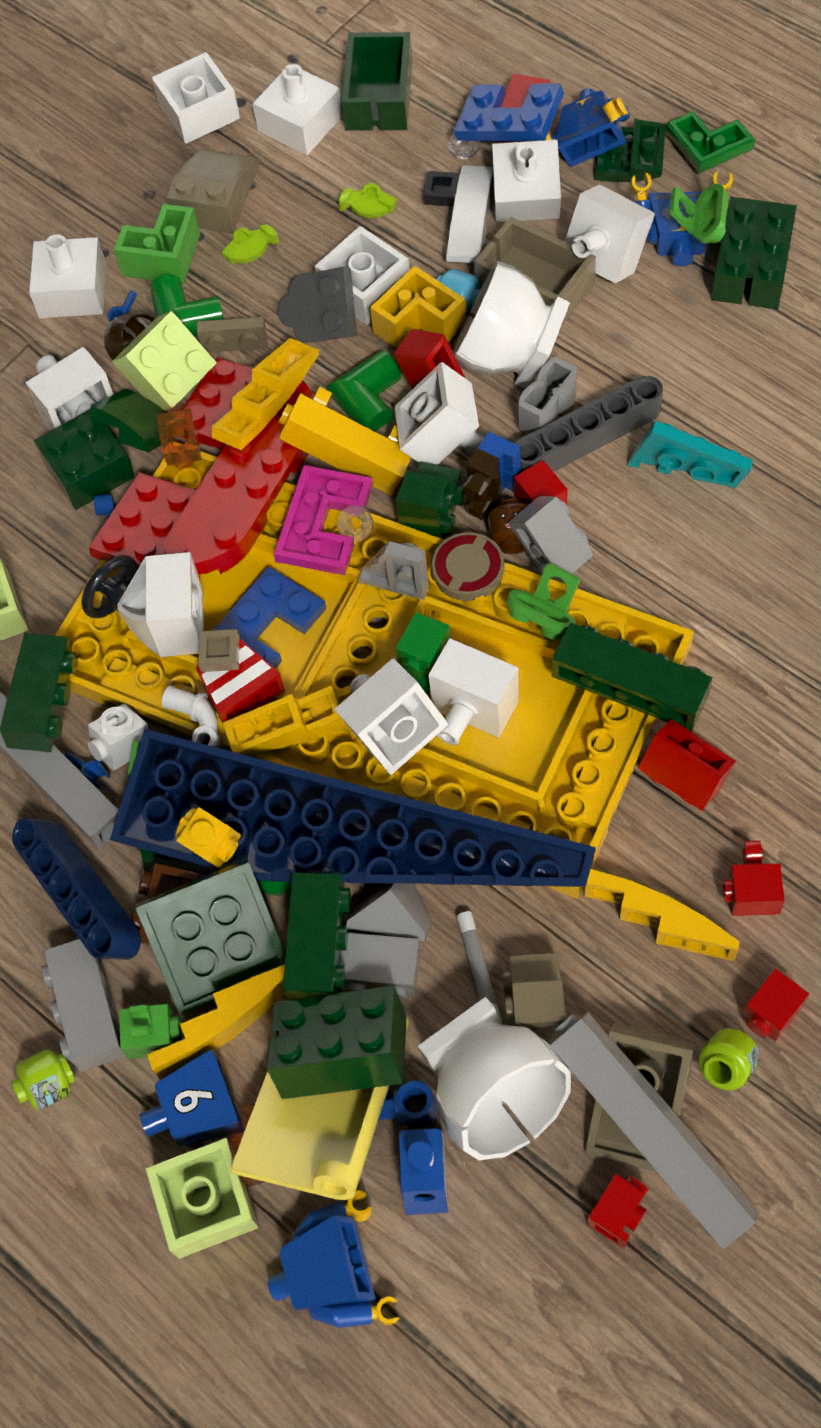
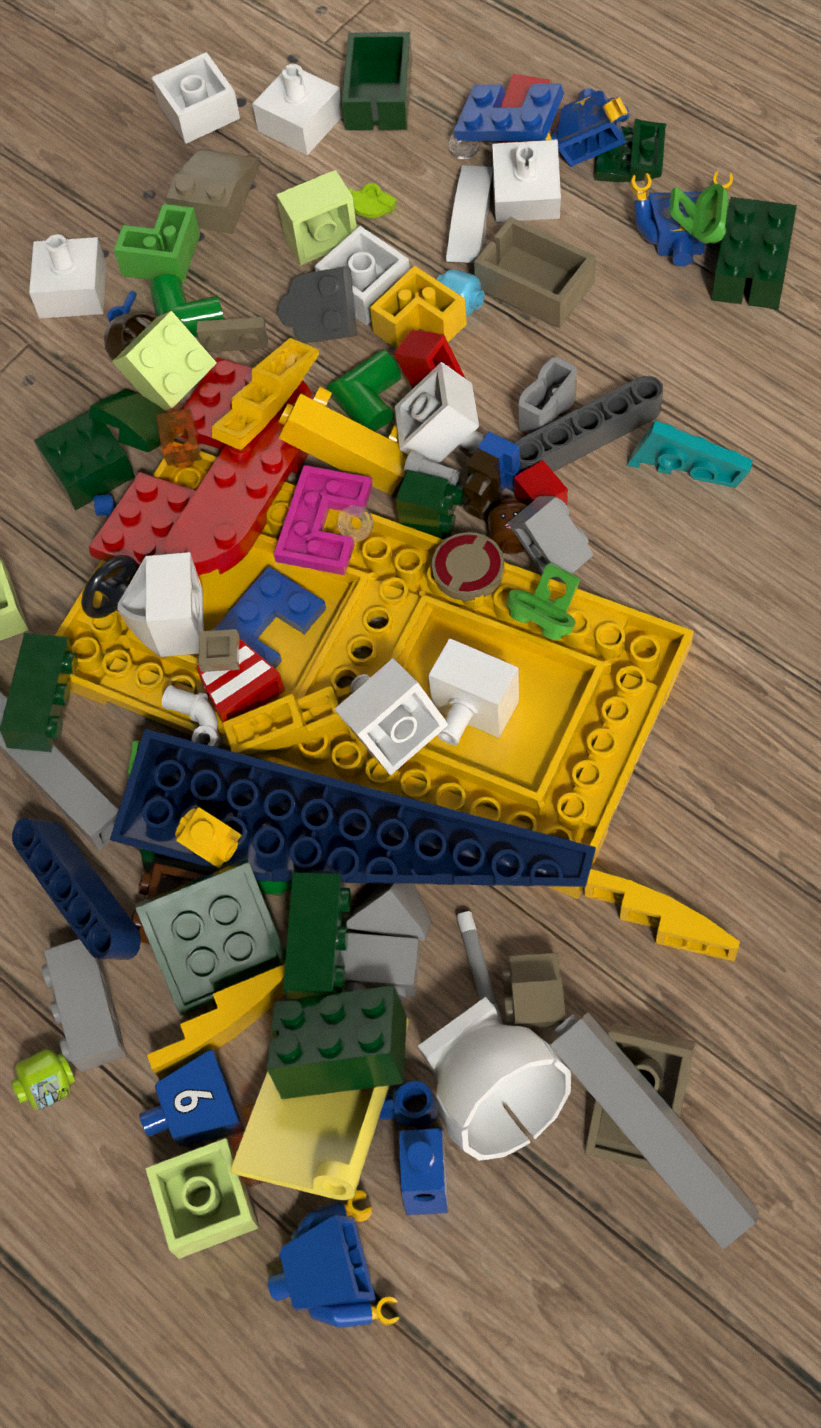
(67, 387): white brick -> none
(91, 770): blue hand -> none
(114, 734): white brick -> none
(147, 1029): bright green brick -> none
(249, 245): lime piece -> none
(316, 216): none -> yellowish green brick
(398, 569): light grey wing -> none
(419, 463): none -> light grey piece
(422, 647): green brick -> none
(441, 188): black plate -> none
(510, 327): white plate -> none
(610, 230): white brick -> none
(619, 1209): red brick -> none
(631, 676): dark green brick -> none
(686, 765): red brick -> none
(705, 147): green brick -> none
(729, 1059): lime head -> none
(754, 886): red brick -> none
(774, 1006): red brick -> none

